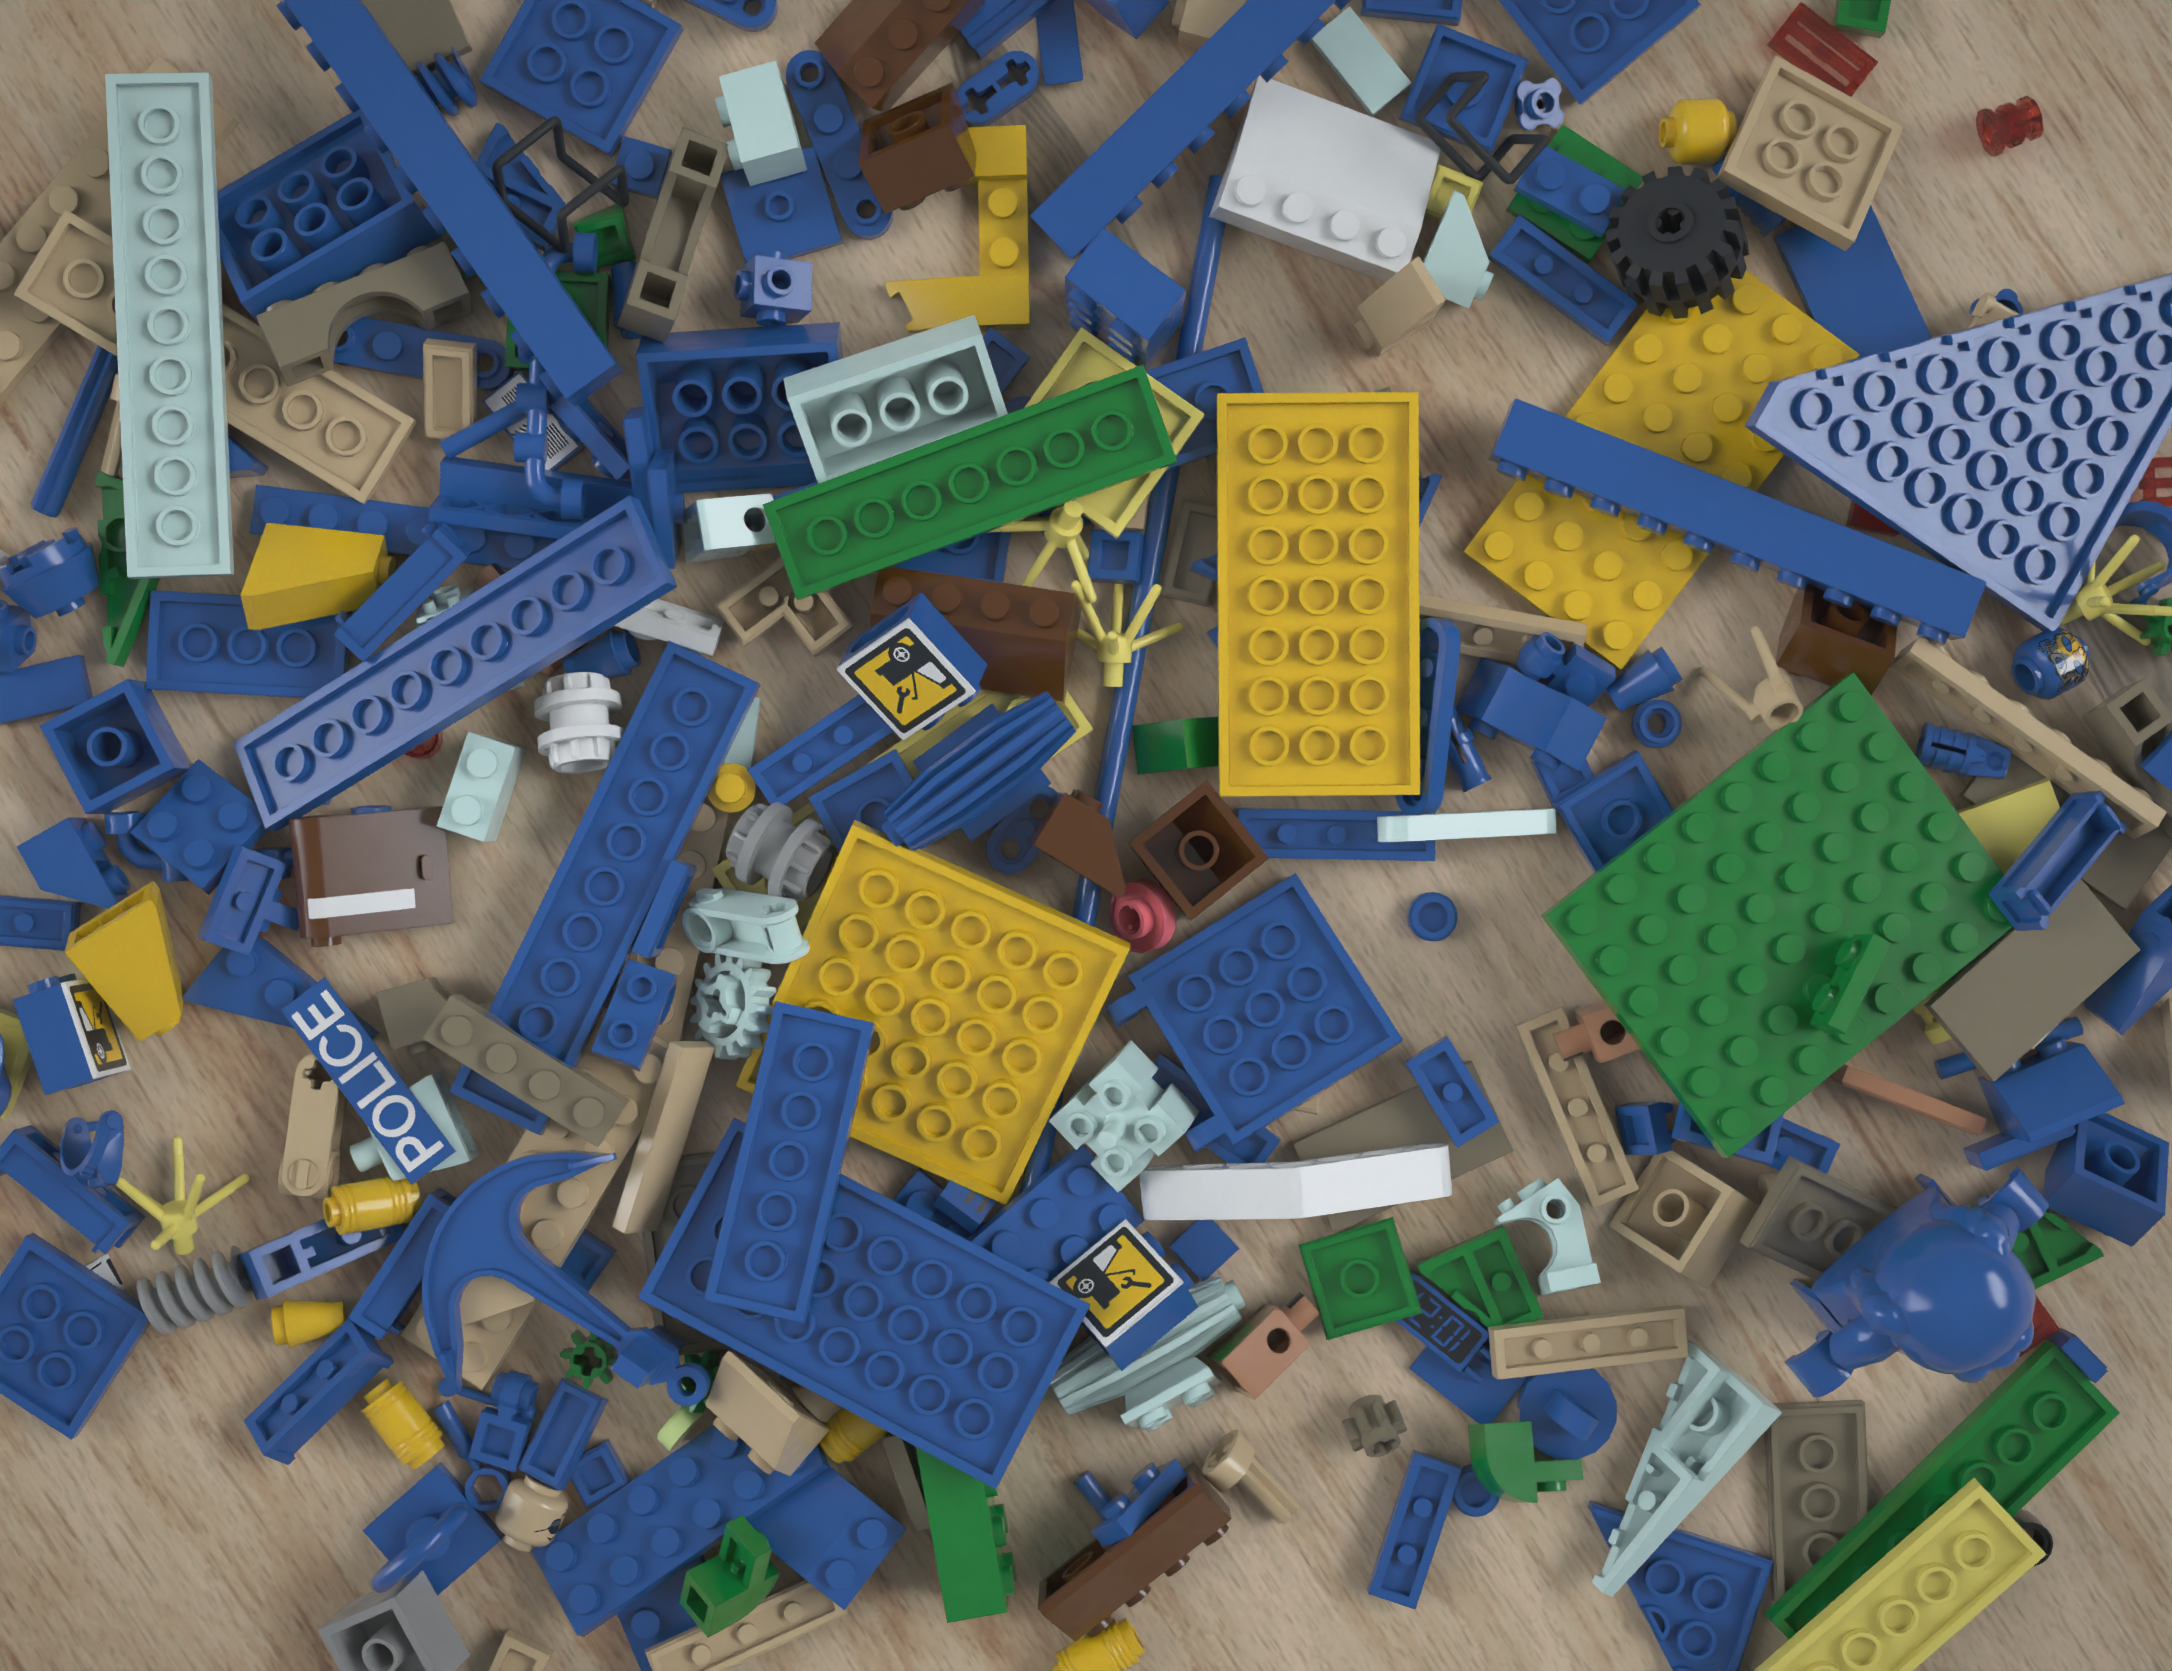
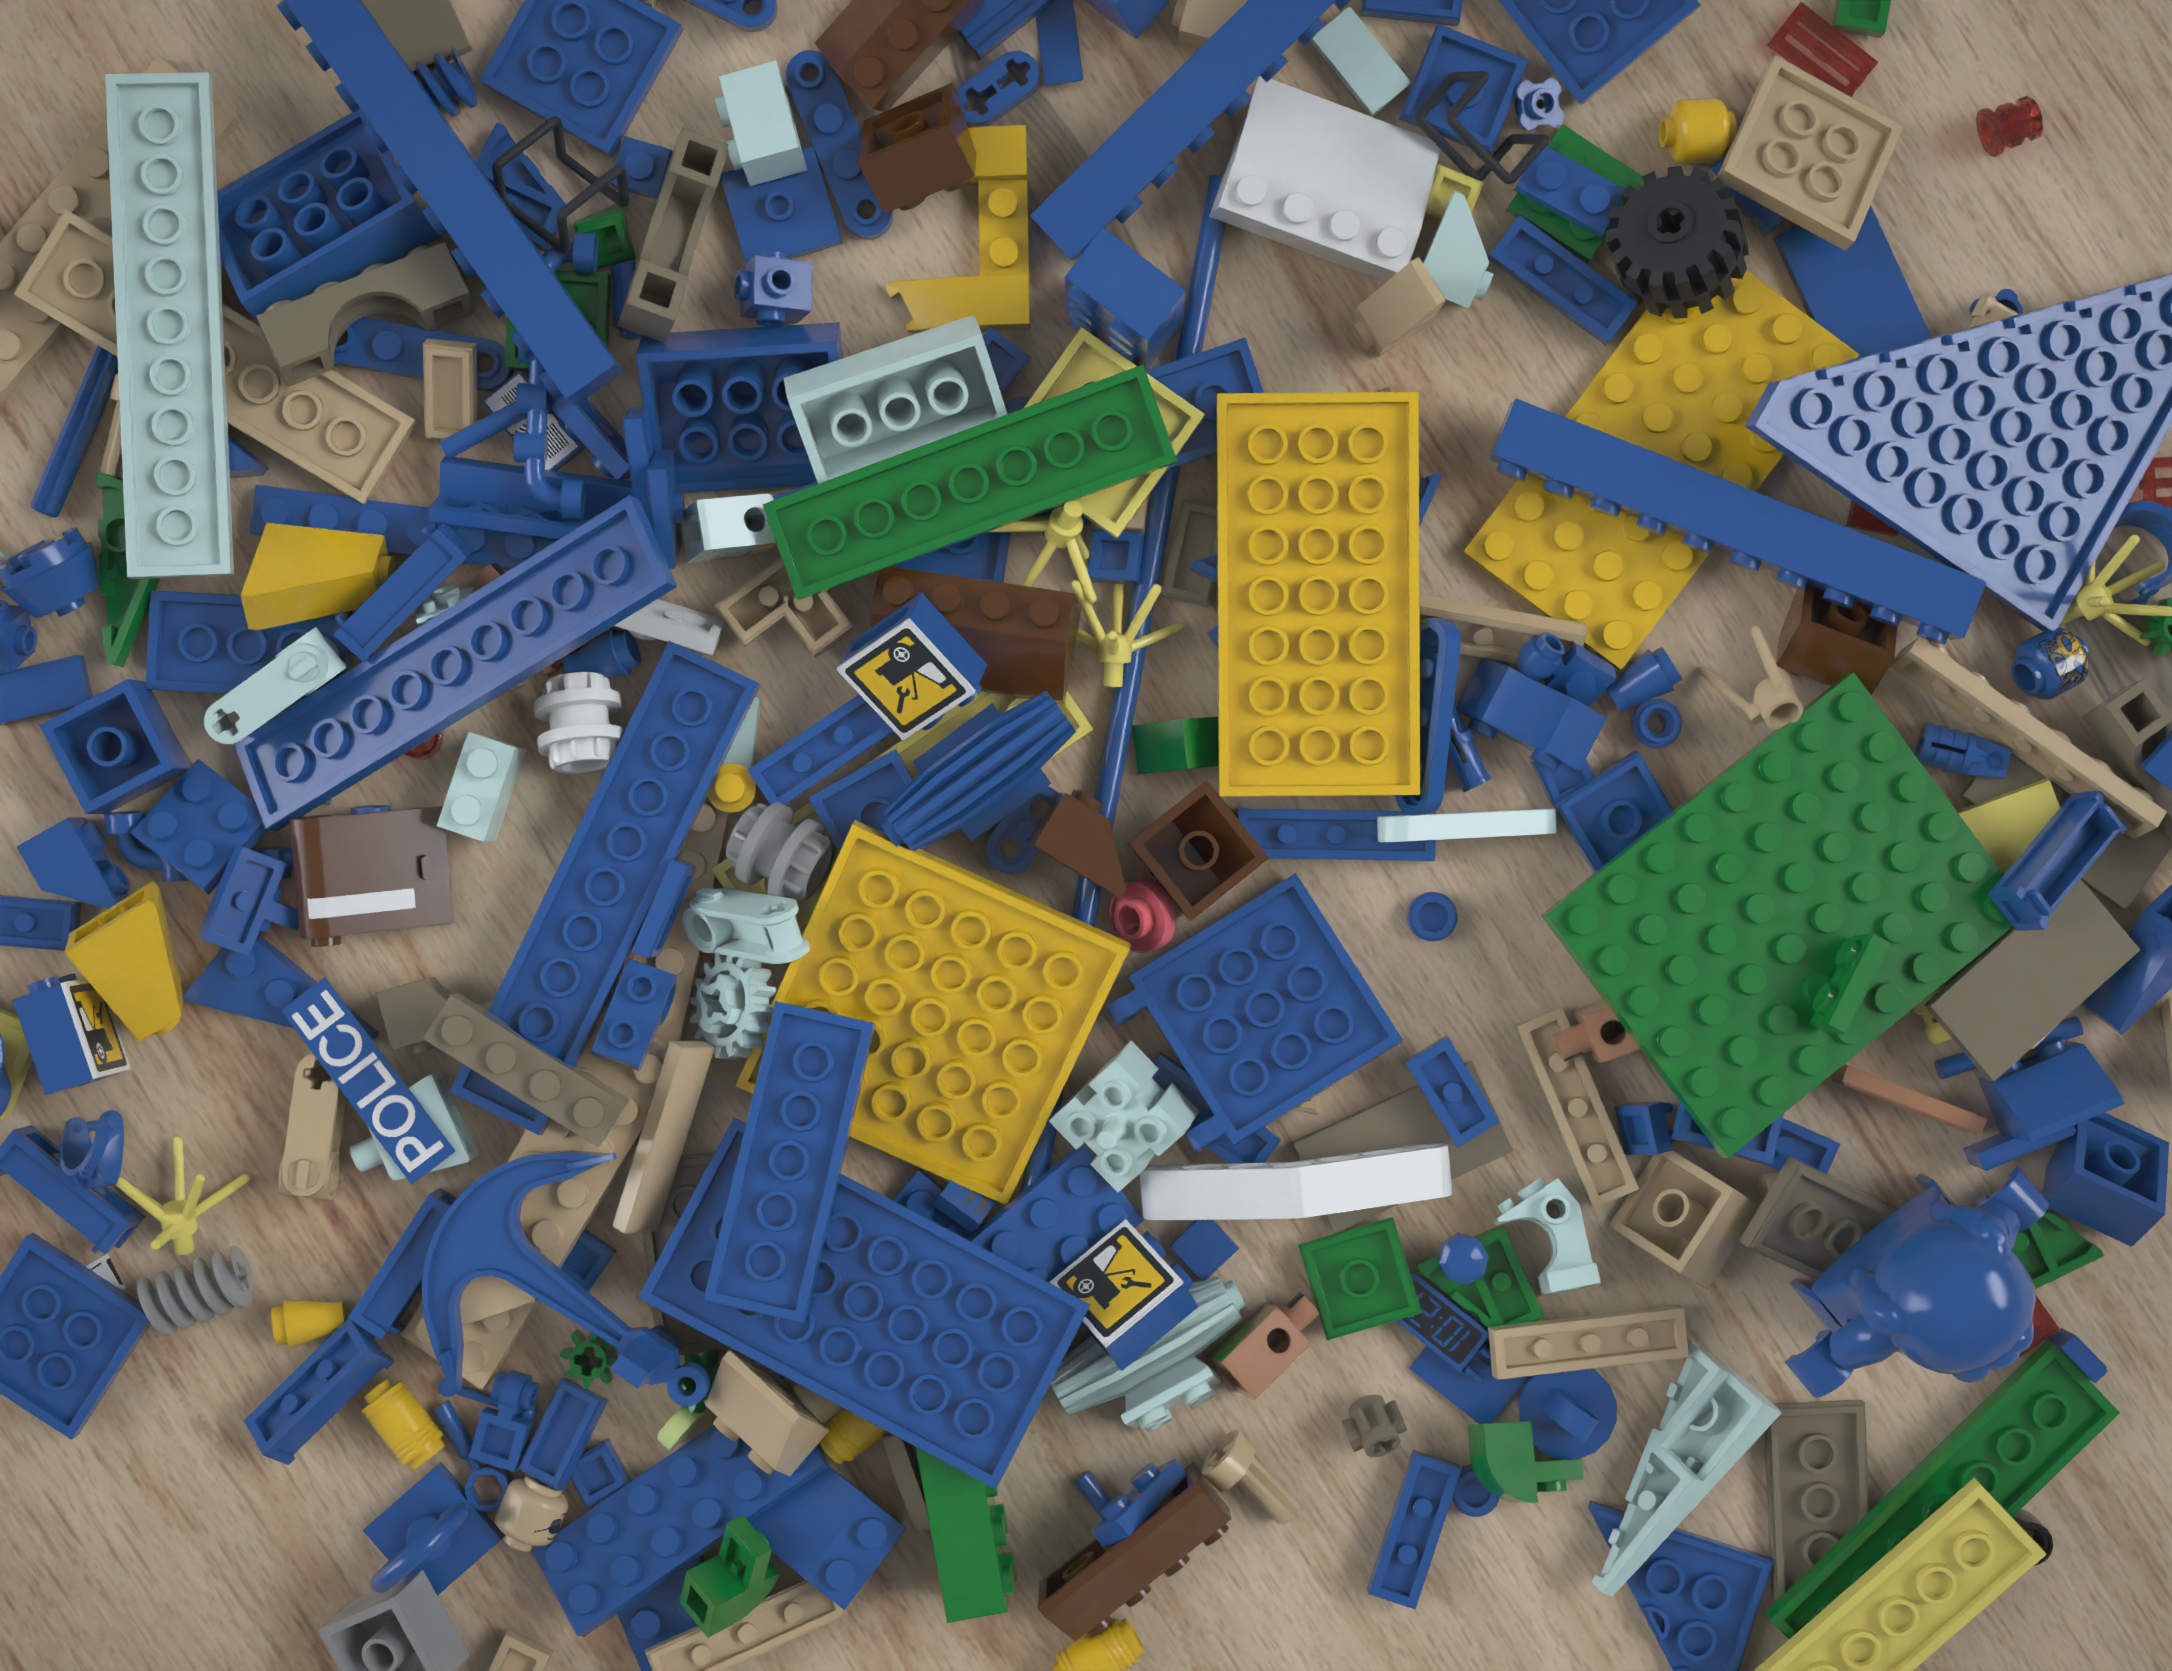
(273, 688): none -> light aqua piece
(308, 1254): blue slope -> none
(371, 1205): yellow head -> none
(1462, 1258): none -> blue tile

